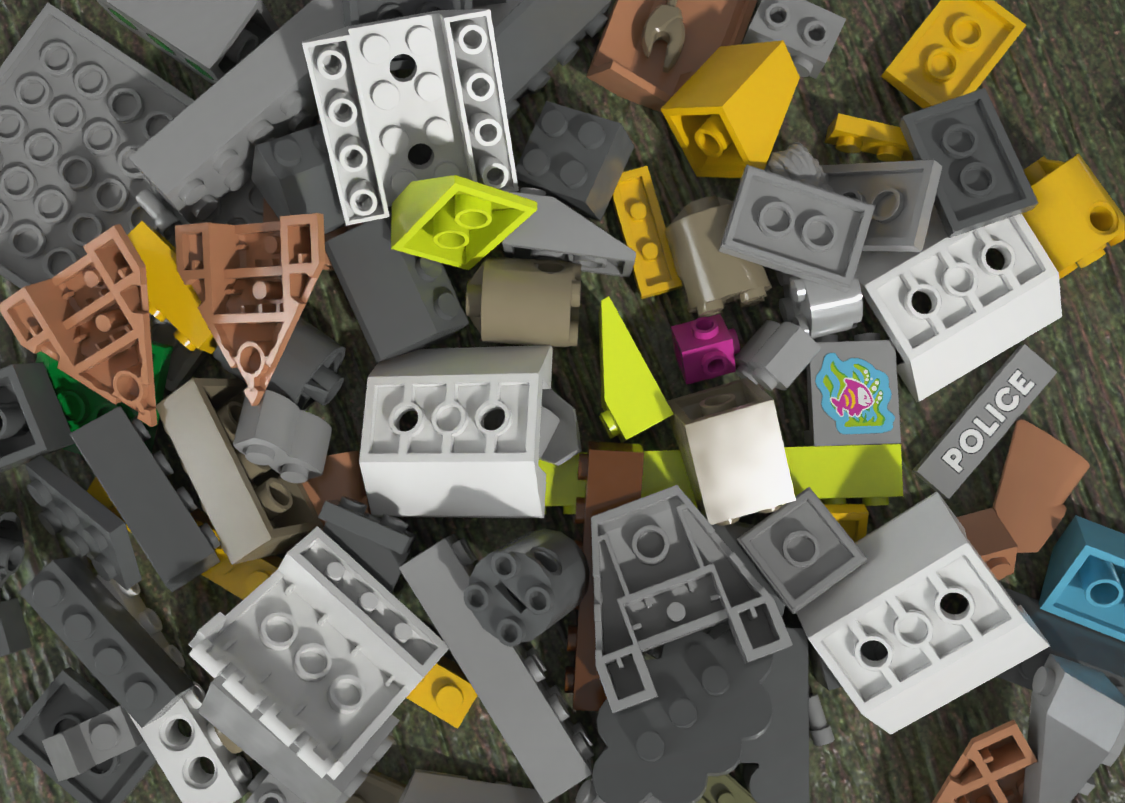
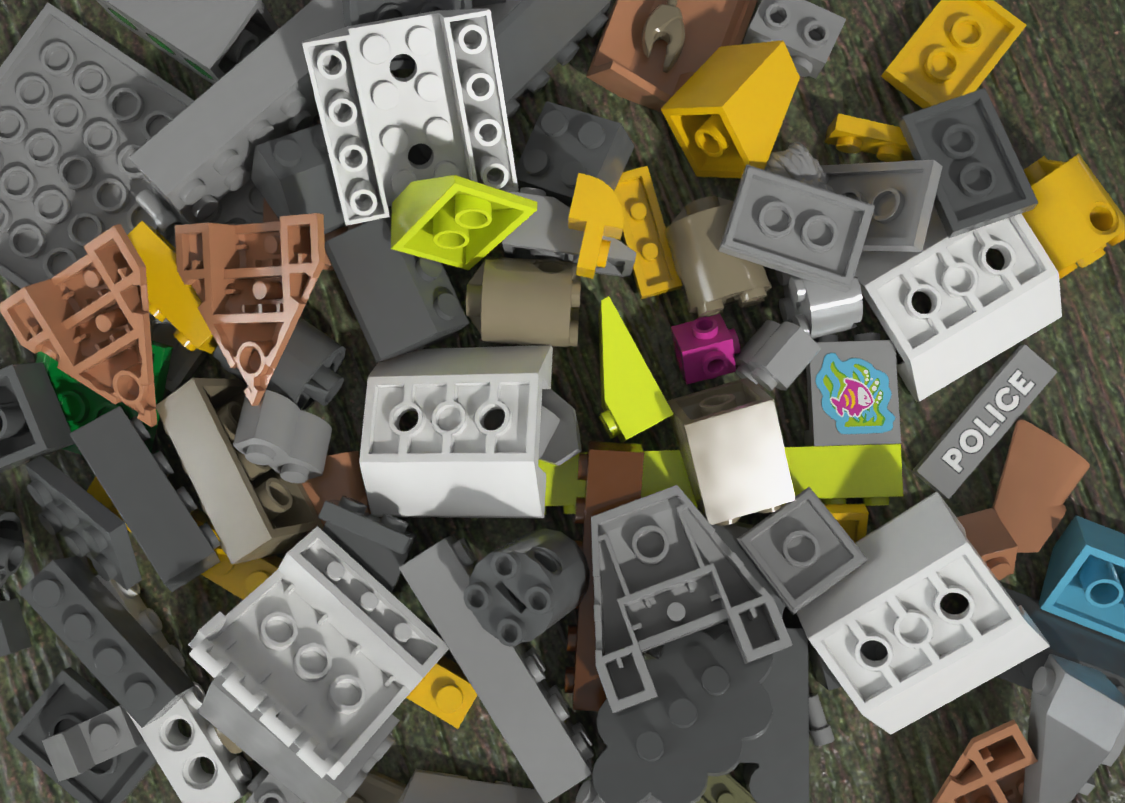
(598, 214): none -> yellow brick

